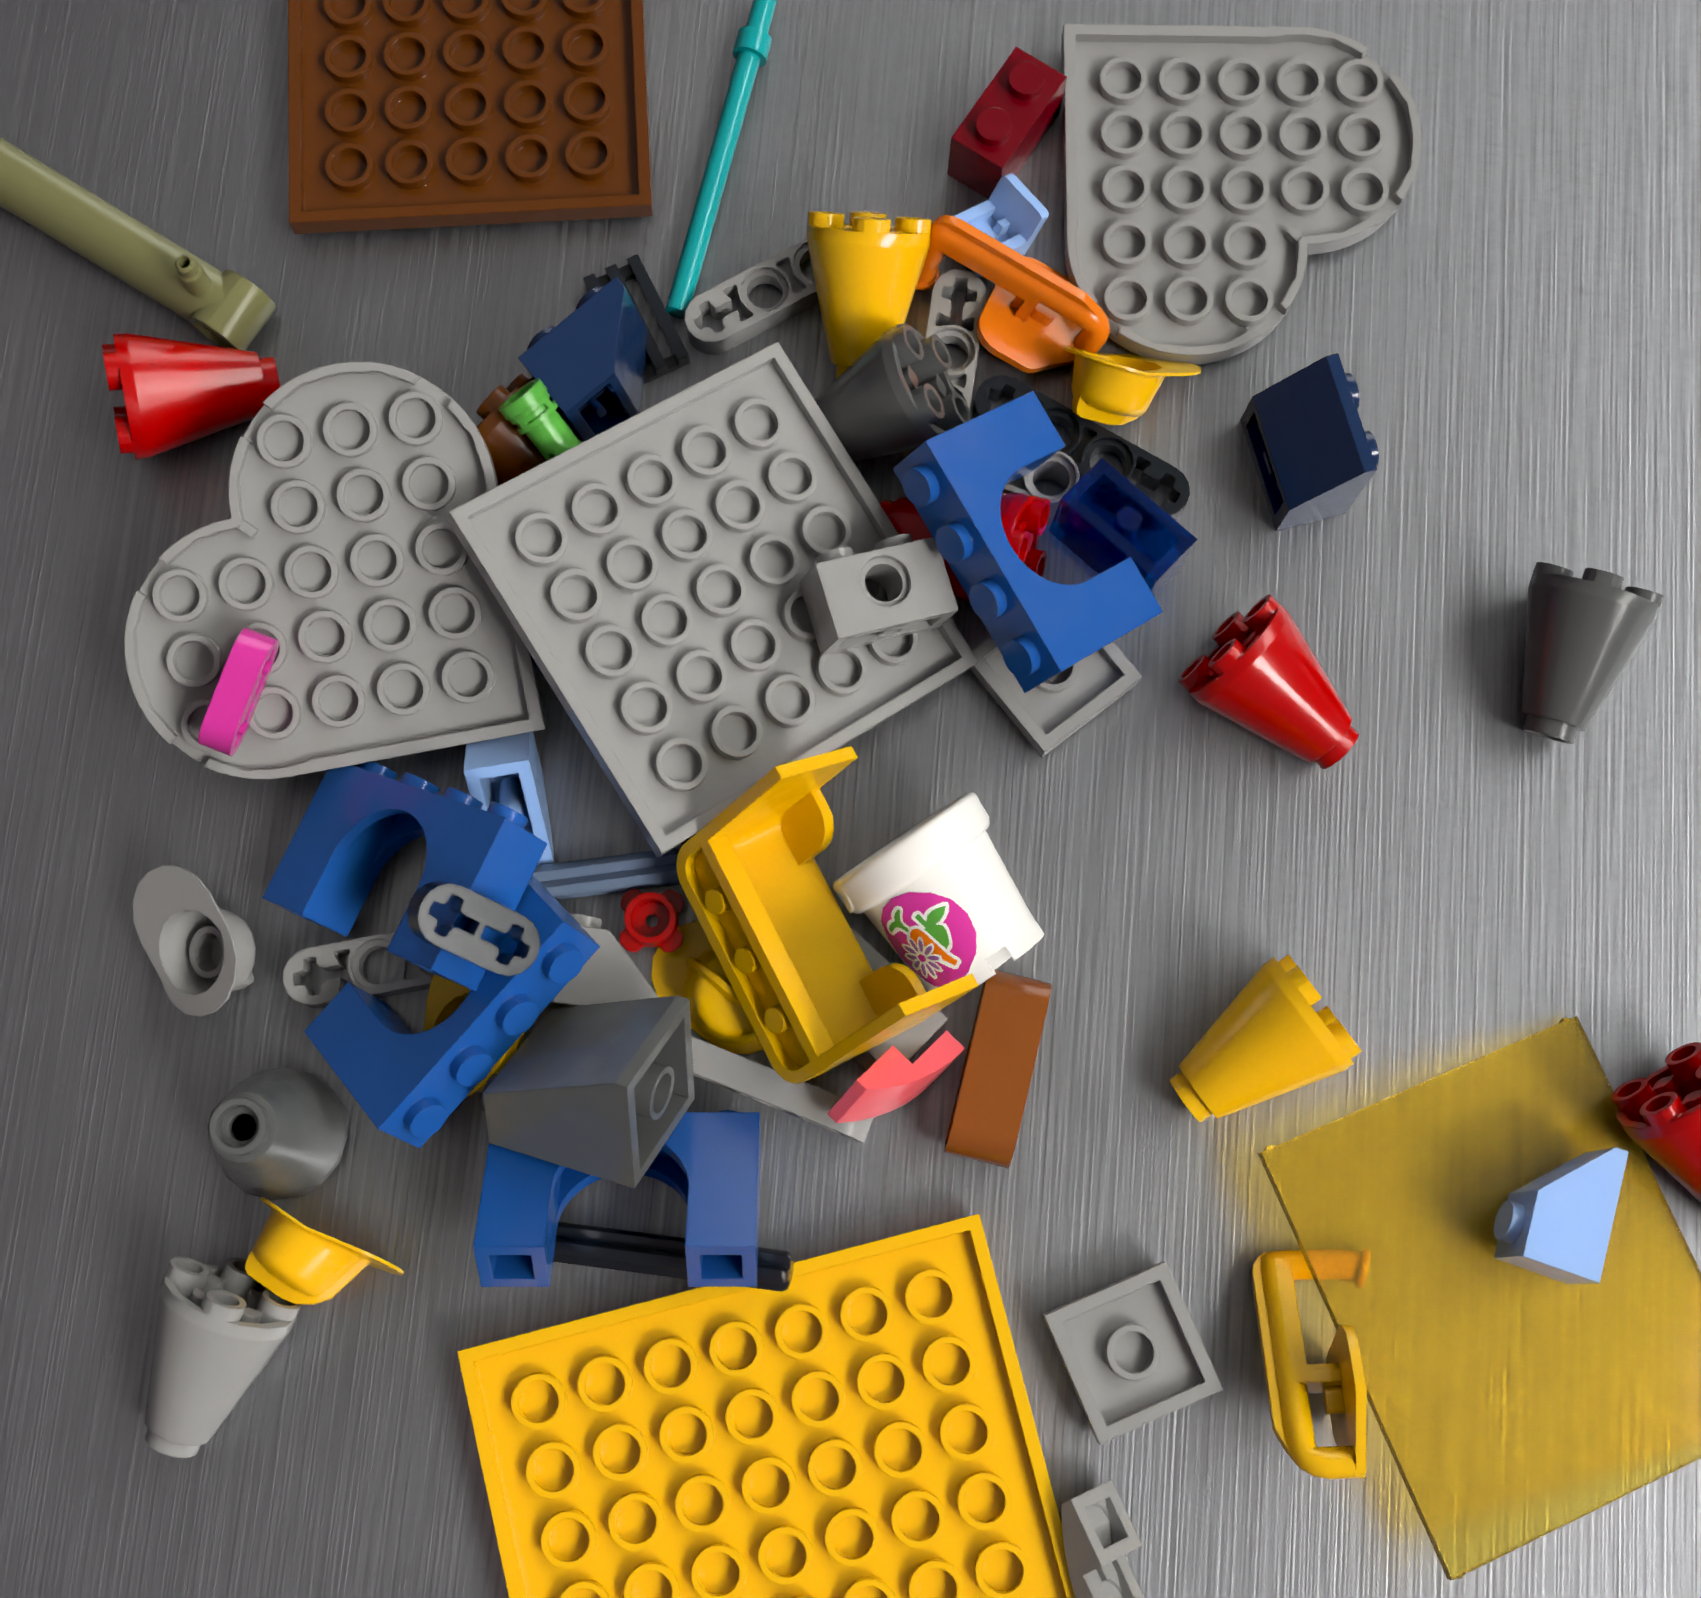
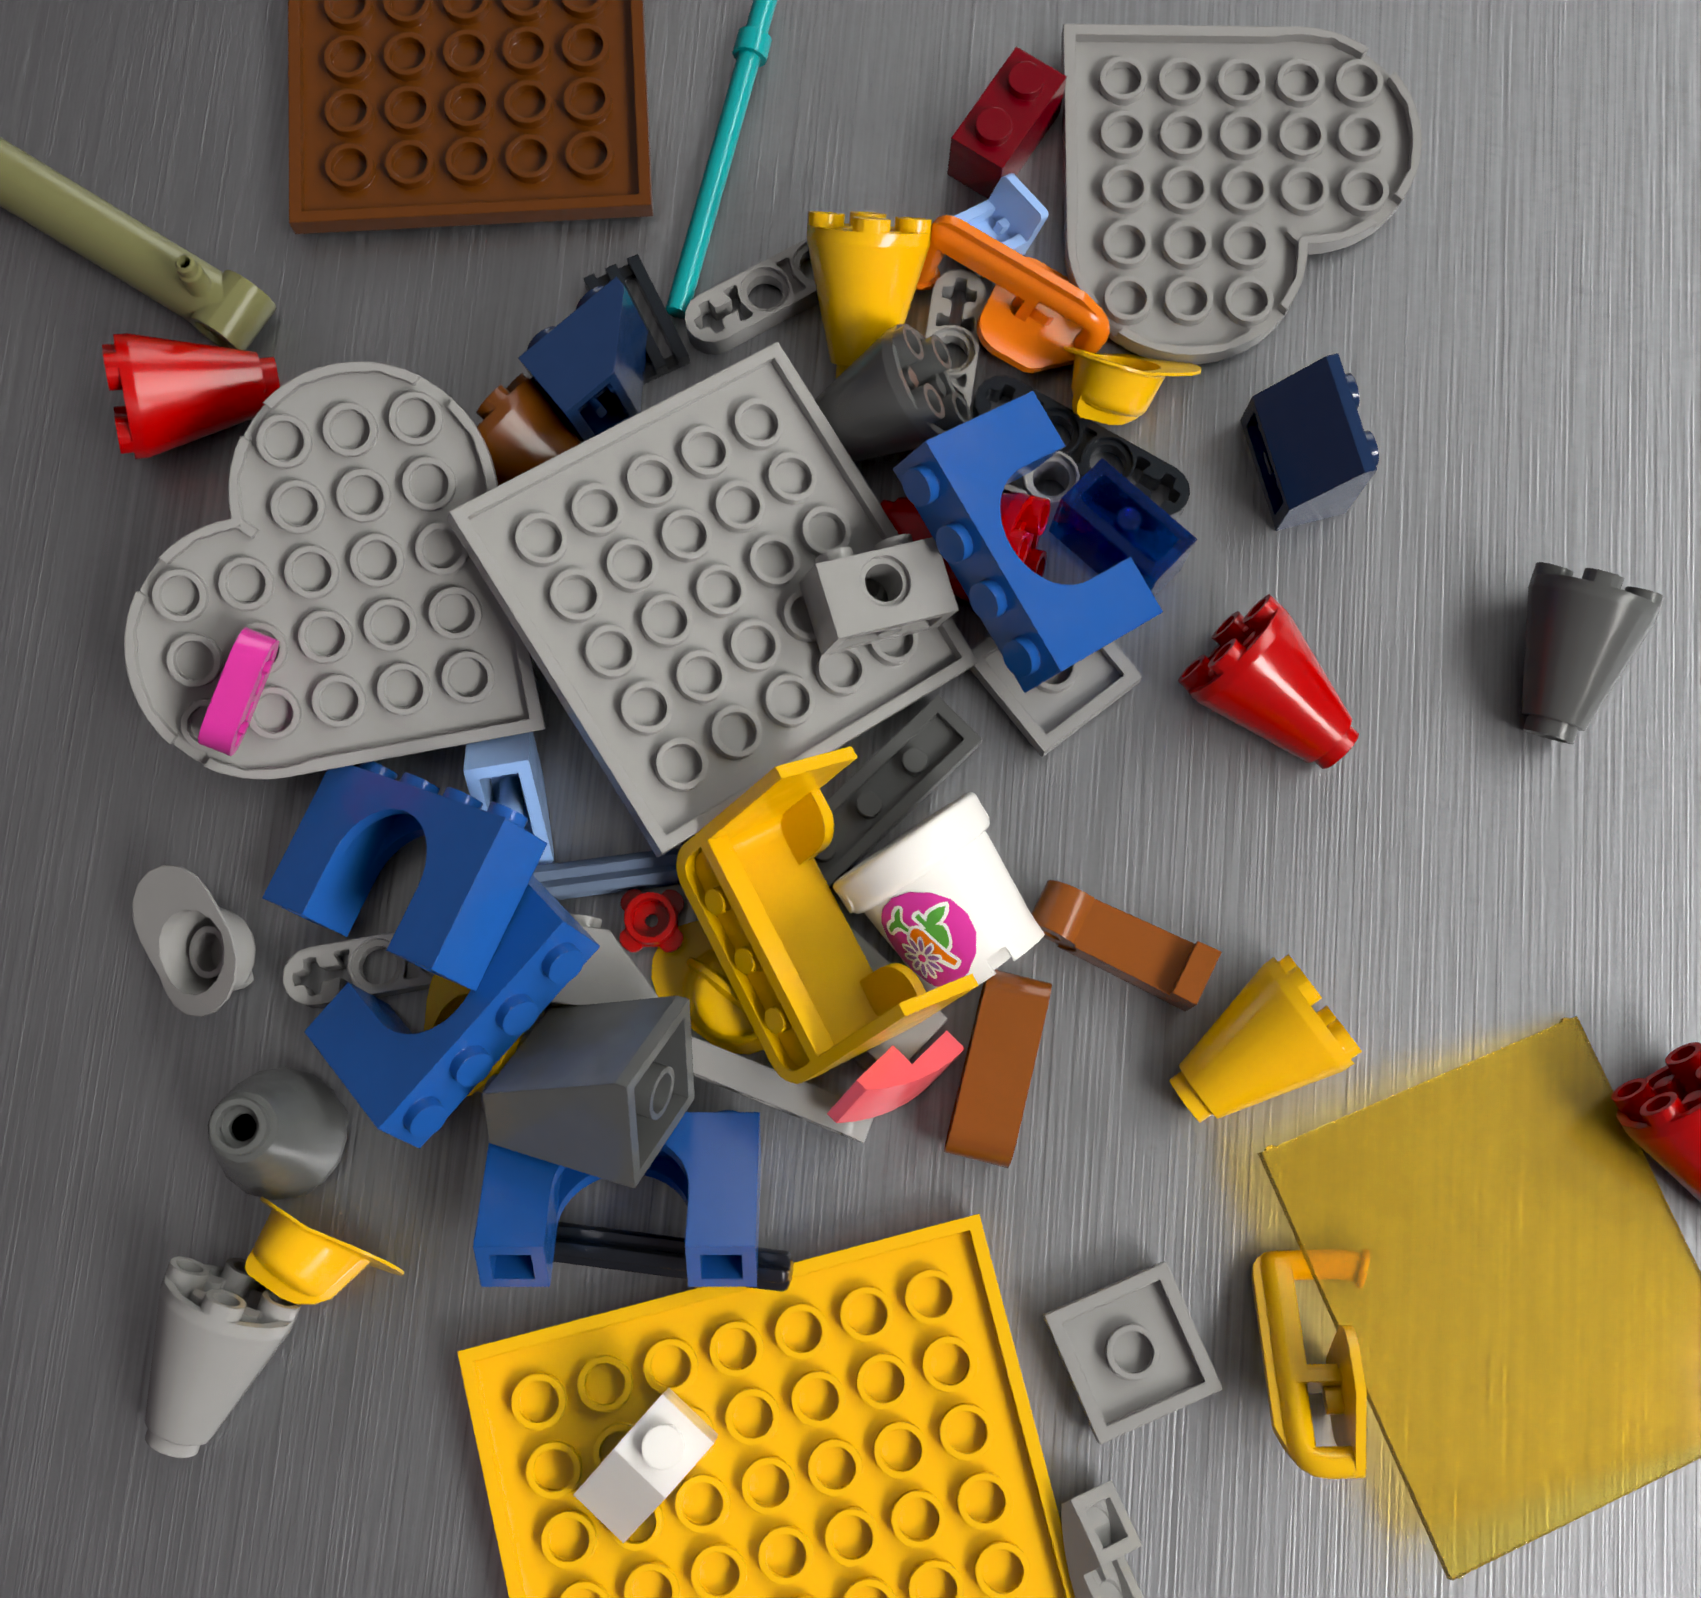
(480, 914): beam -> none
(538, 419): bright green pin -> none
(646, 1465): none -> white slope
(894, 784): none -> dark grey plate
(1125, 945): none -> dark orange leg
(1563, 1218): light blue slope -> none

